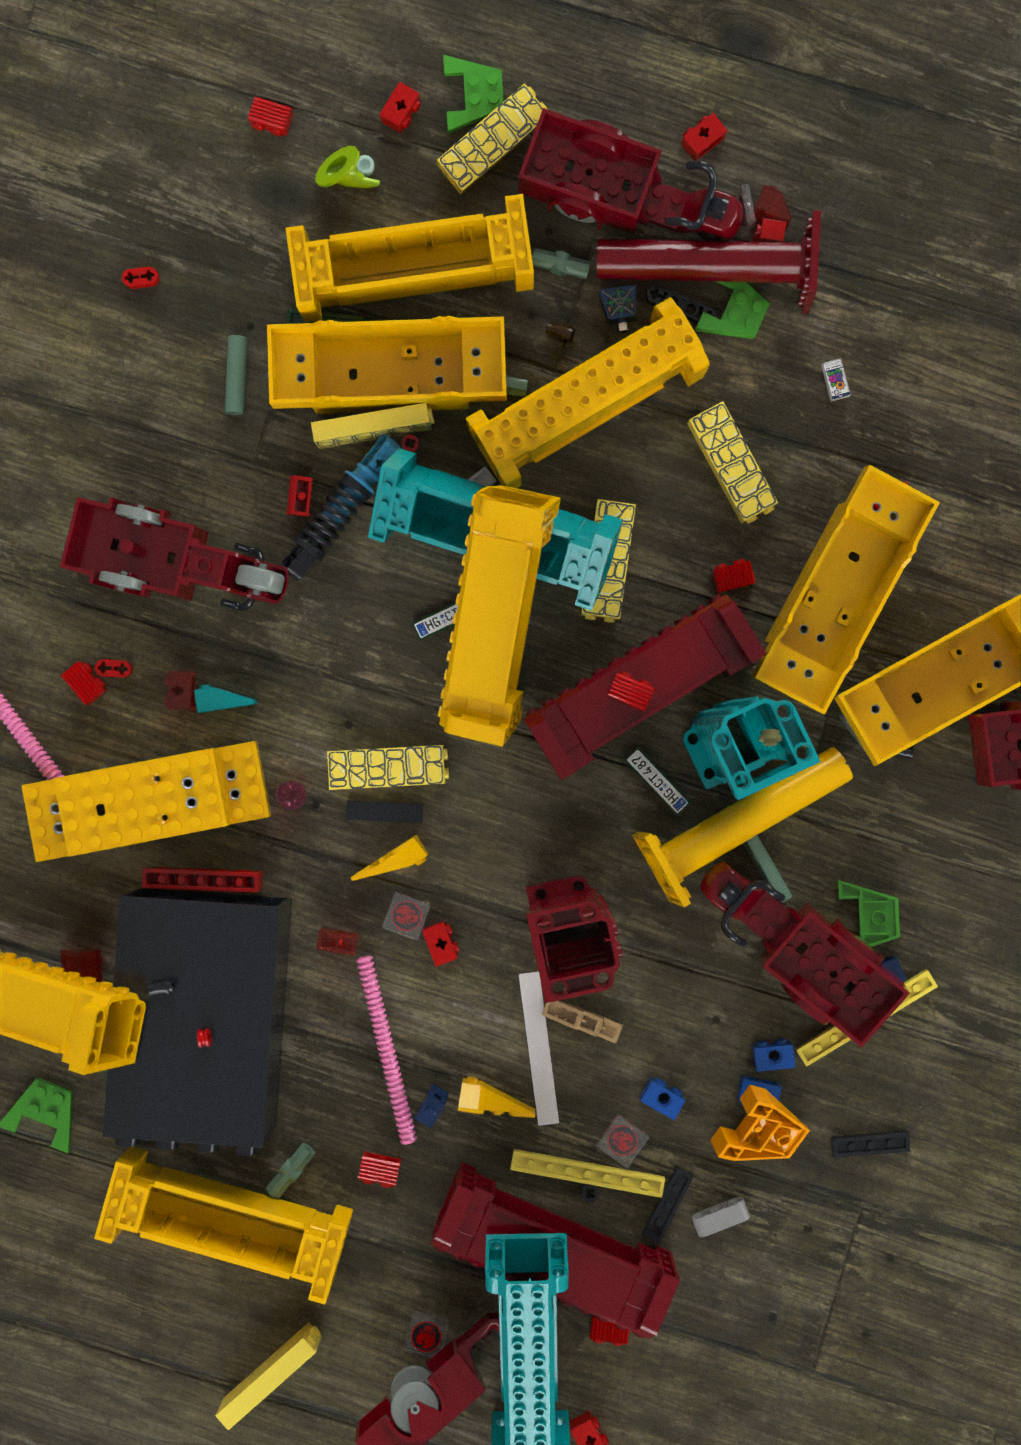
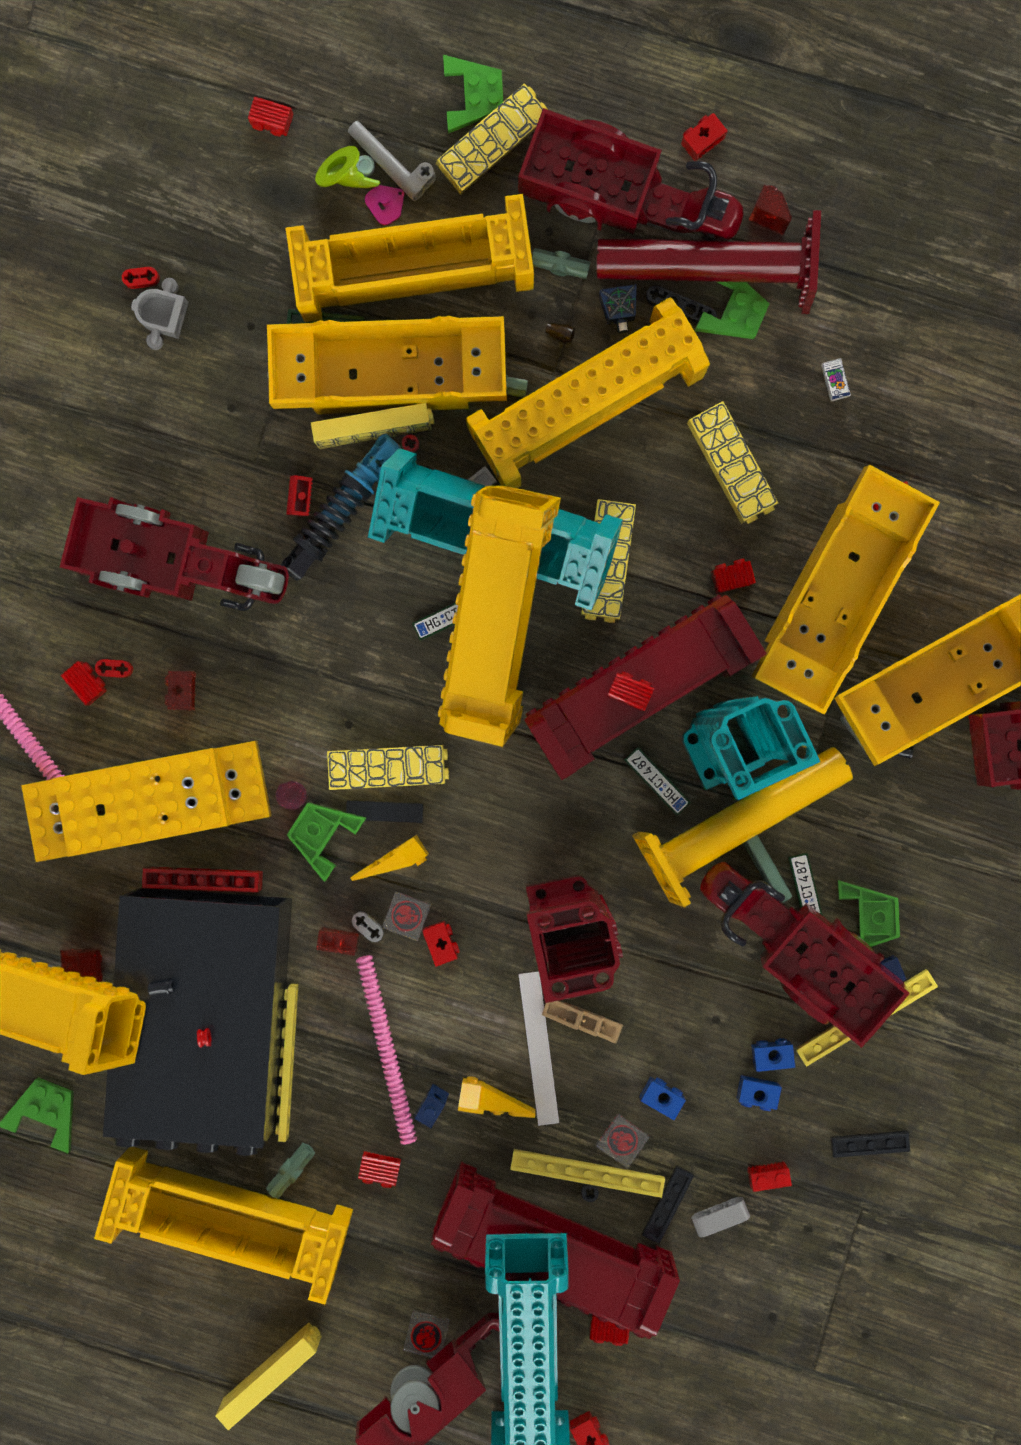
(161, 312): none -> light grey piece
(215, 699): teal slope -> none
(236, 375): sand green brick -> none
(286, 1070): none -> light yellow plate
(314, 830): none -> bright green wing
(371, 923): none -> light grey beam
(391, 201): none -> dark pink piece
(401, 97): red brick -> none
(413, 183): none -> light grey axle
(745, 199): clear tile -> none
(764, 1133): light orange wedge -> none
(769, 1176): none -> red brick
(770, 231): red brick -> none
(770, 737): olive plate -> none
(804, 881): none -> tile

